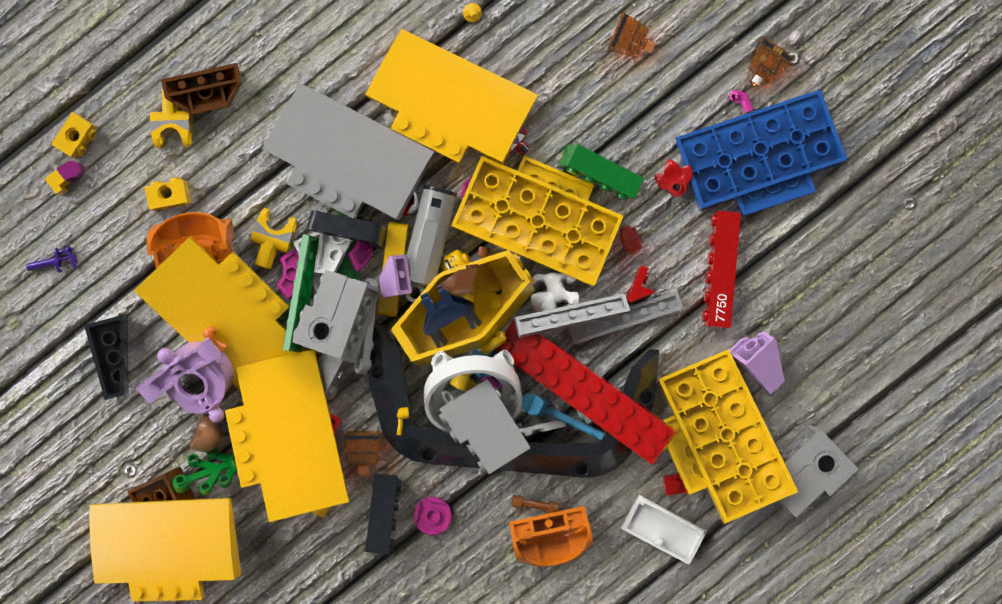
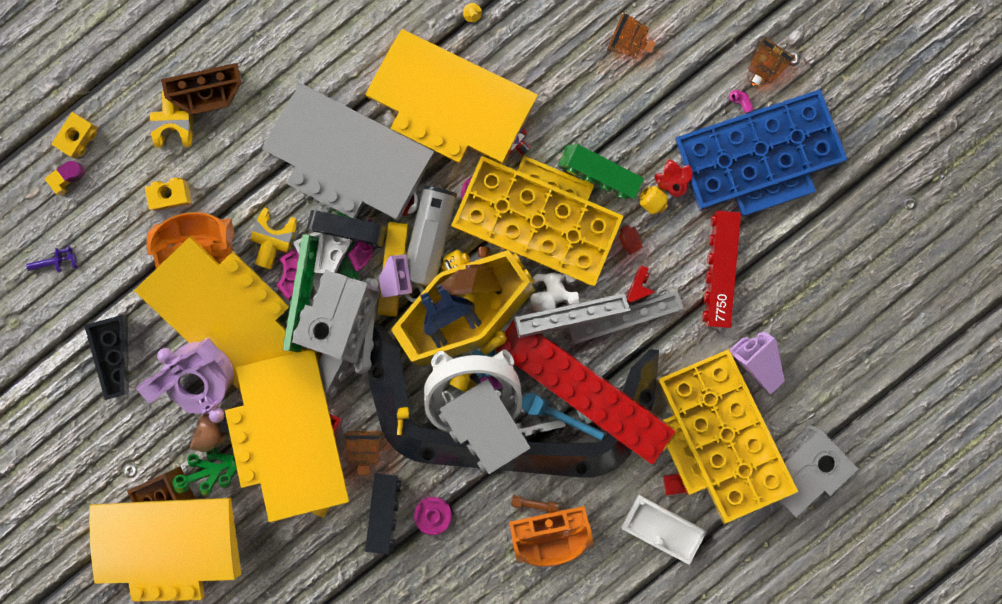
(210, 332): orange arm -> none
(653, 200): none -> yellow head

